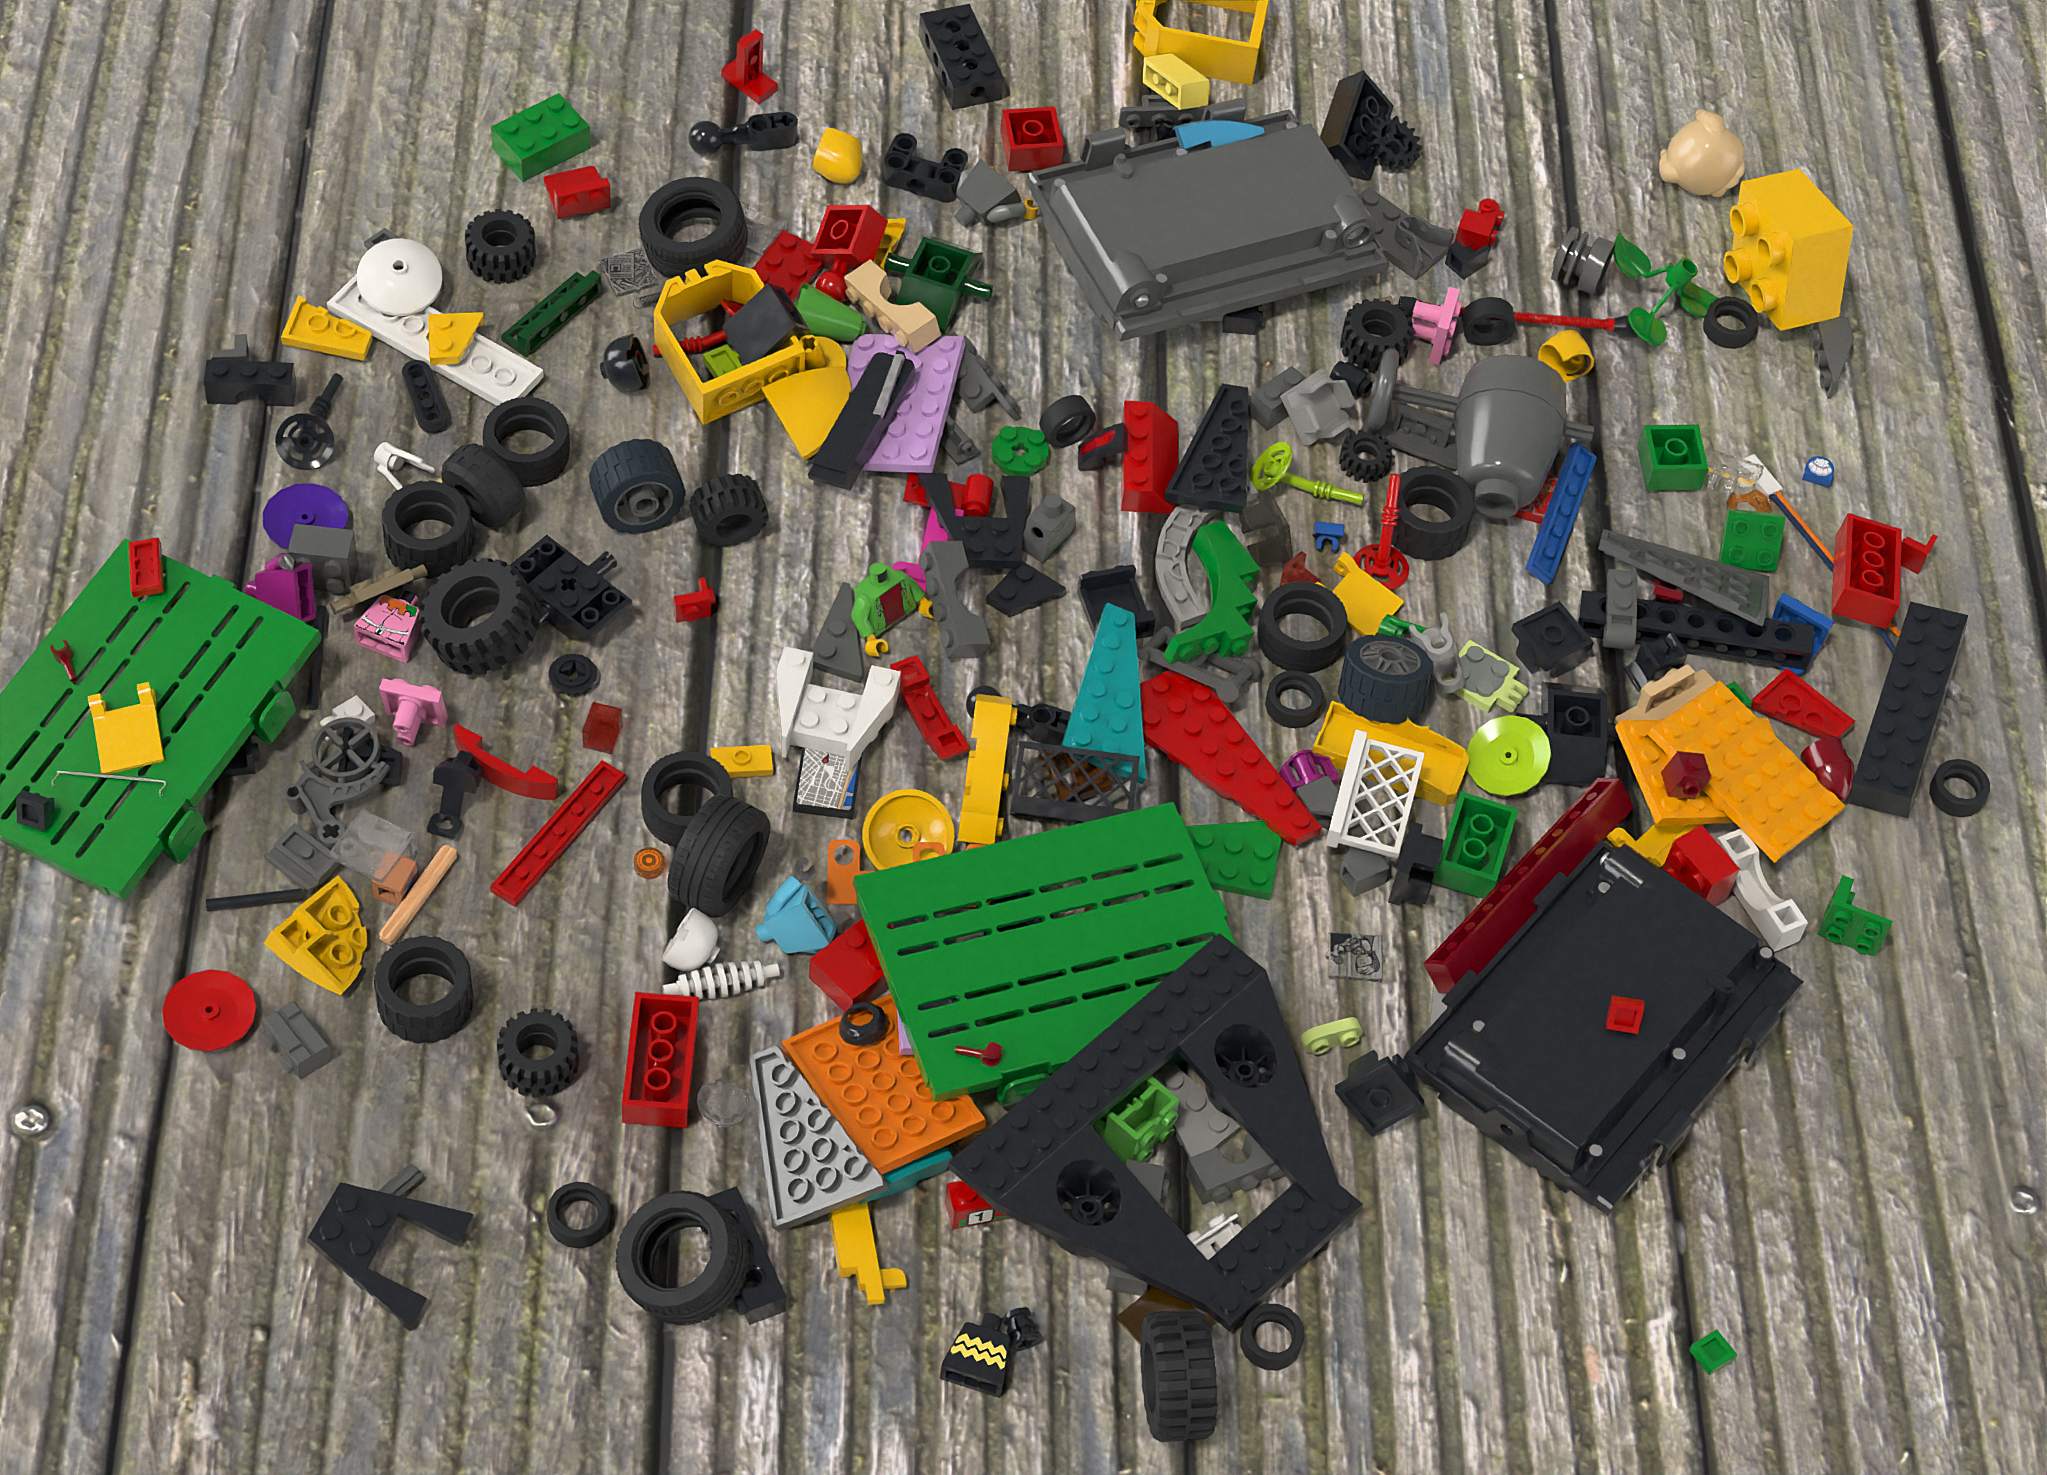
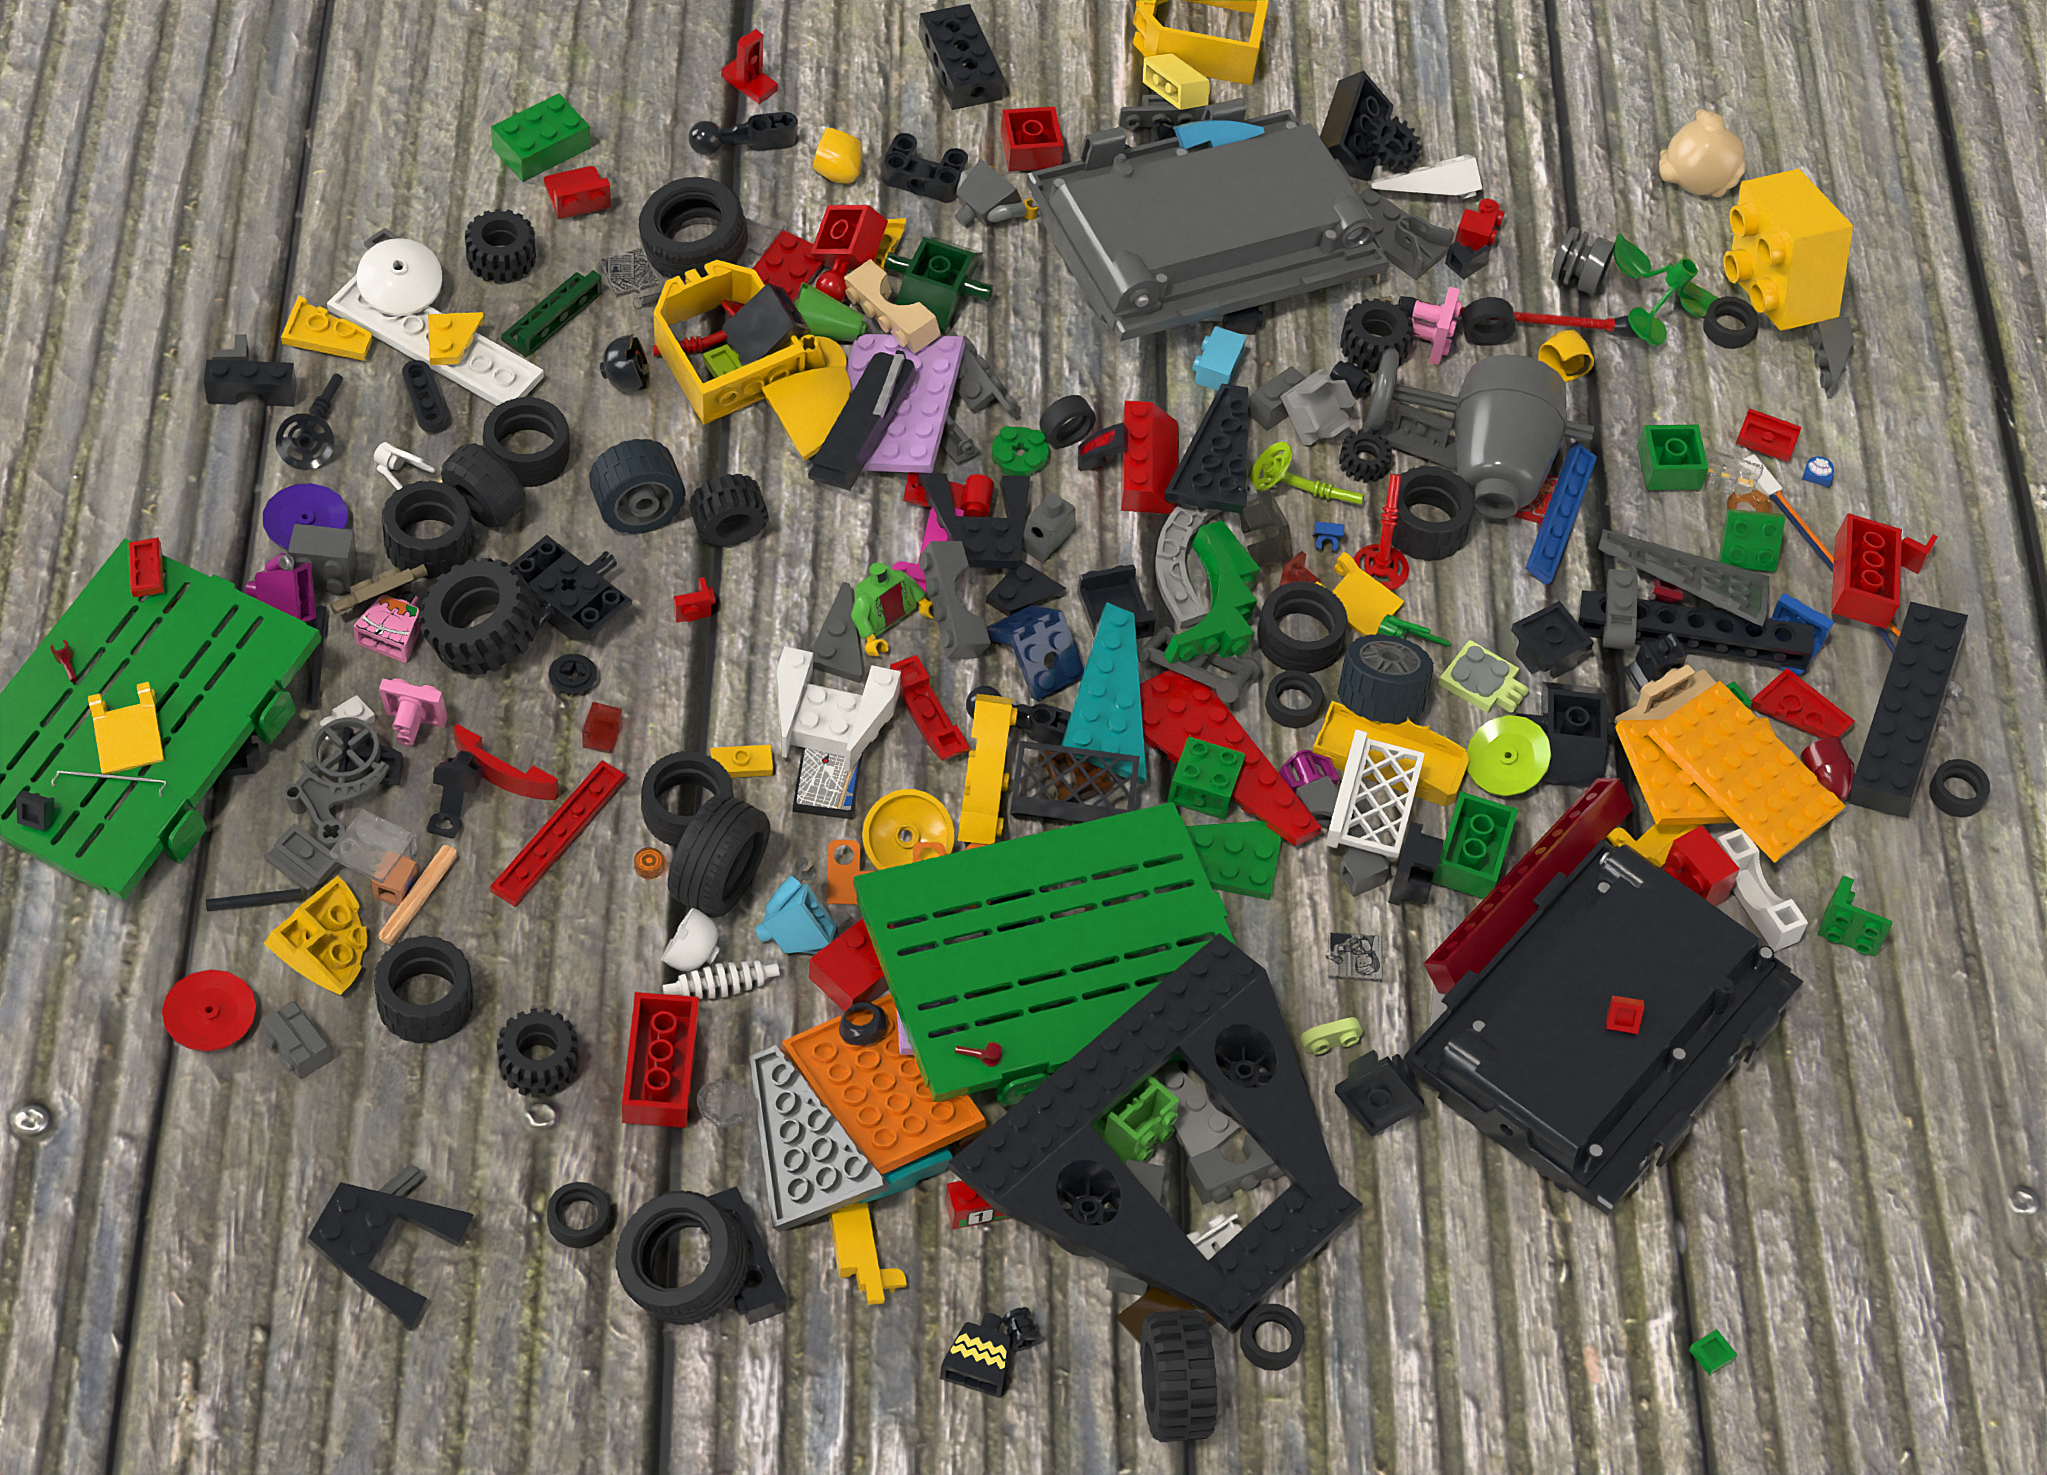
(1033, 635): none -> dark blue bracket
(1205, 777): none -> green bracket
(1219, 358): none -> medium azure brick
(1443, 652): light grey piece -> none
(1448, 177): none -> white wedge
(1686, 775): dark red brick -> none
(1768, 435): none -> red plate

